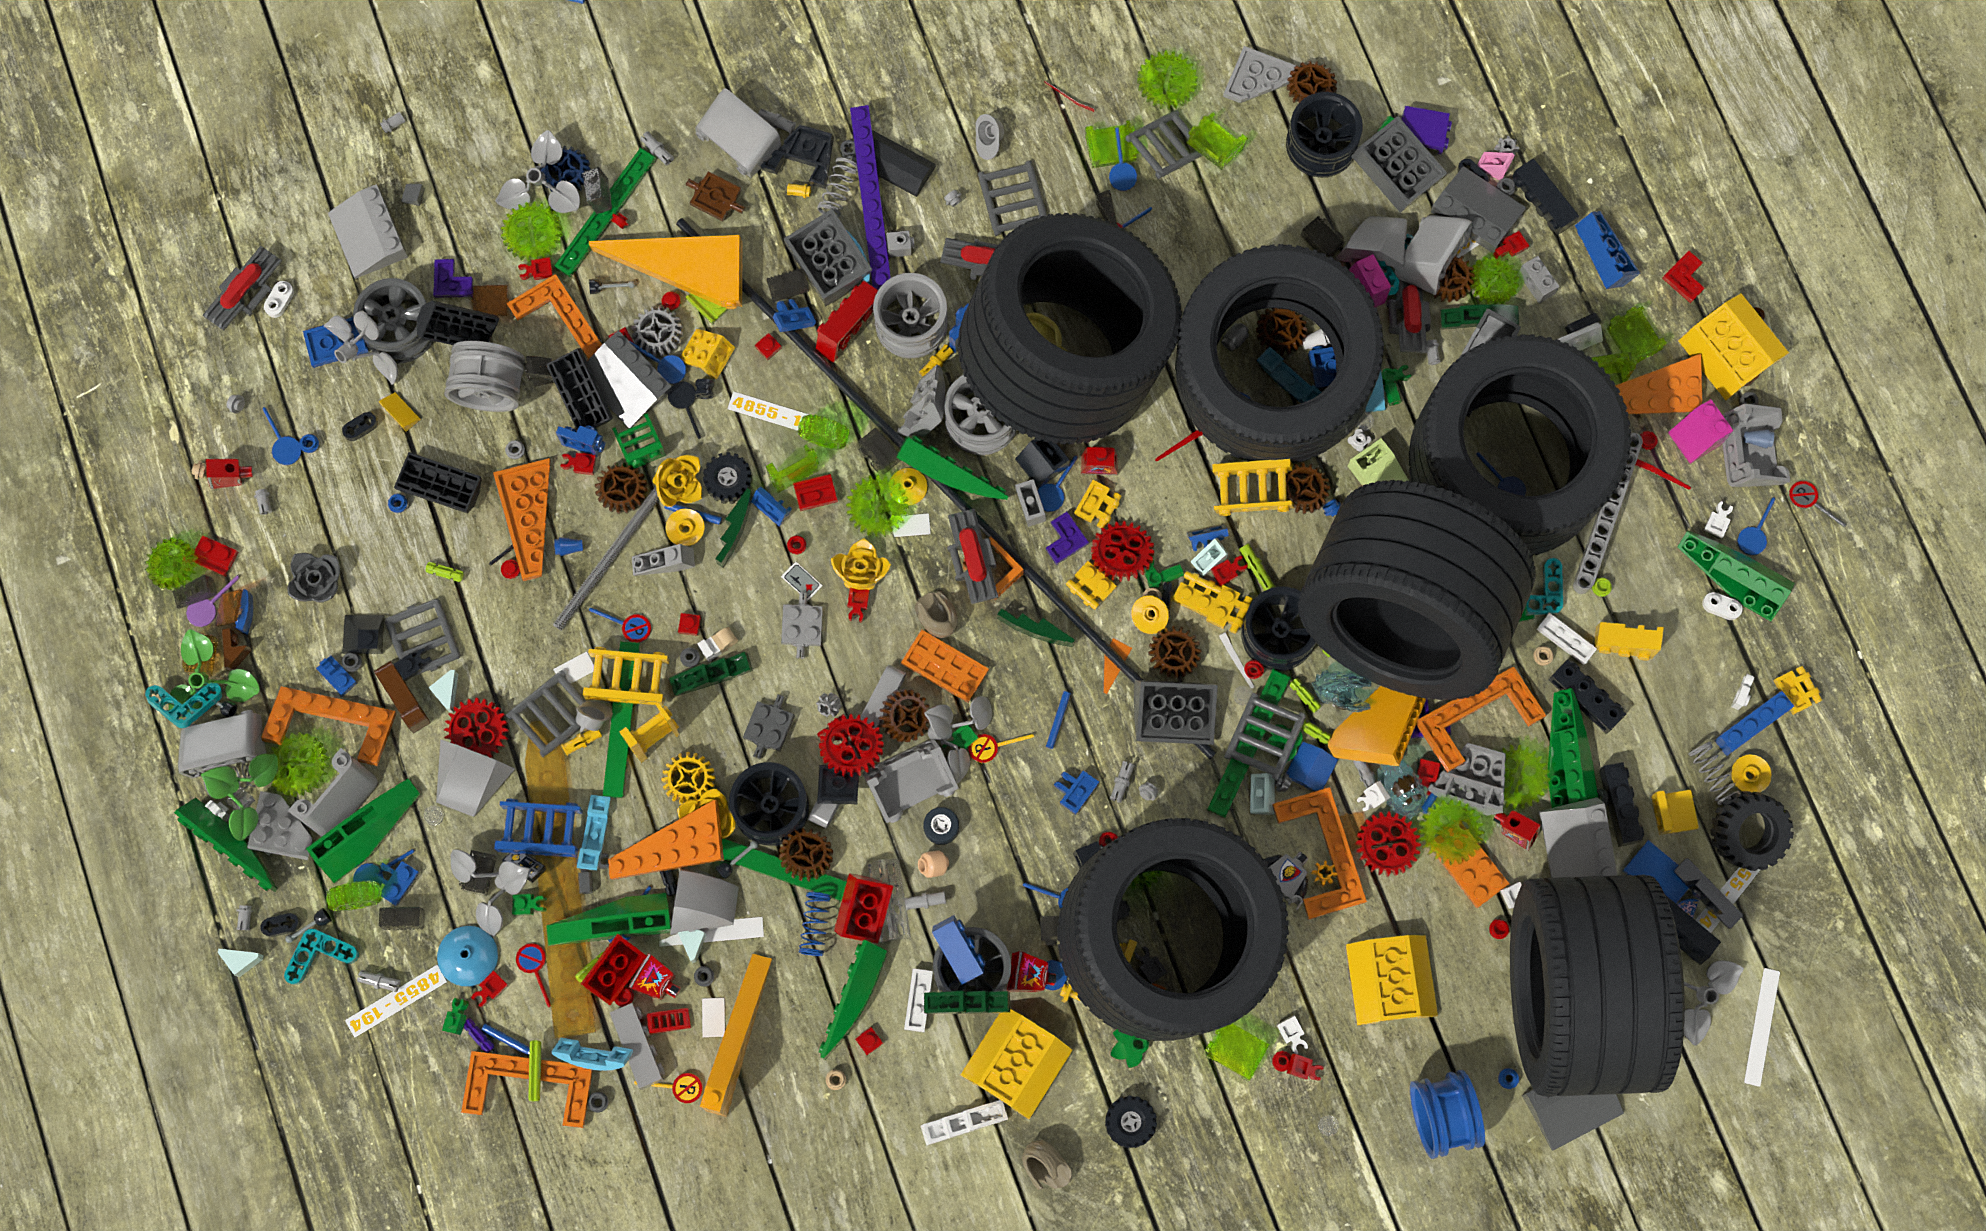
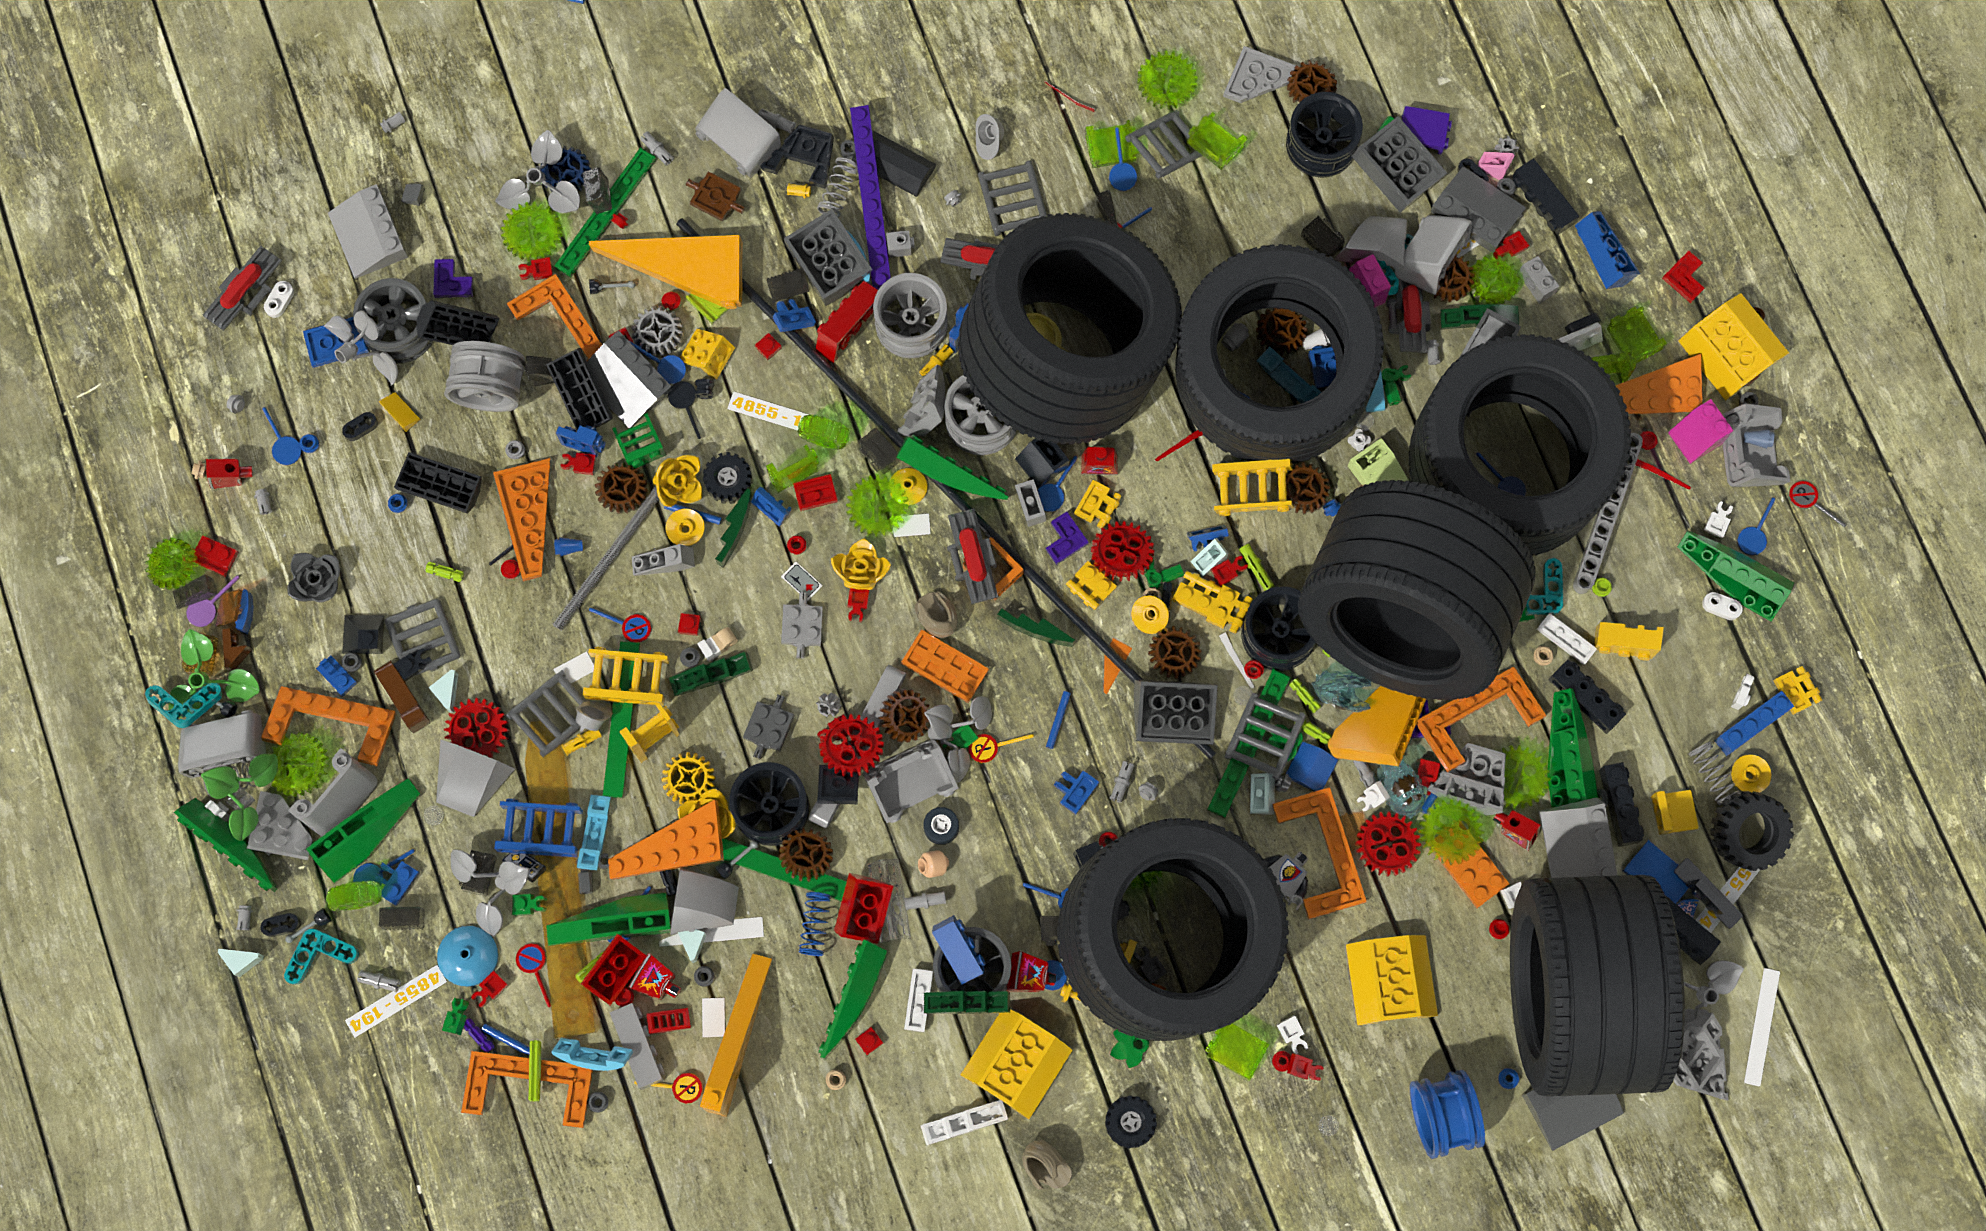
(491, 299): clear orange piece -> none
(1328, 869): light orange gear -> none
(1702, 1058): none -> light grey wedge

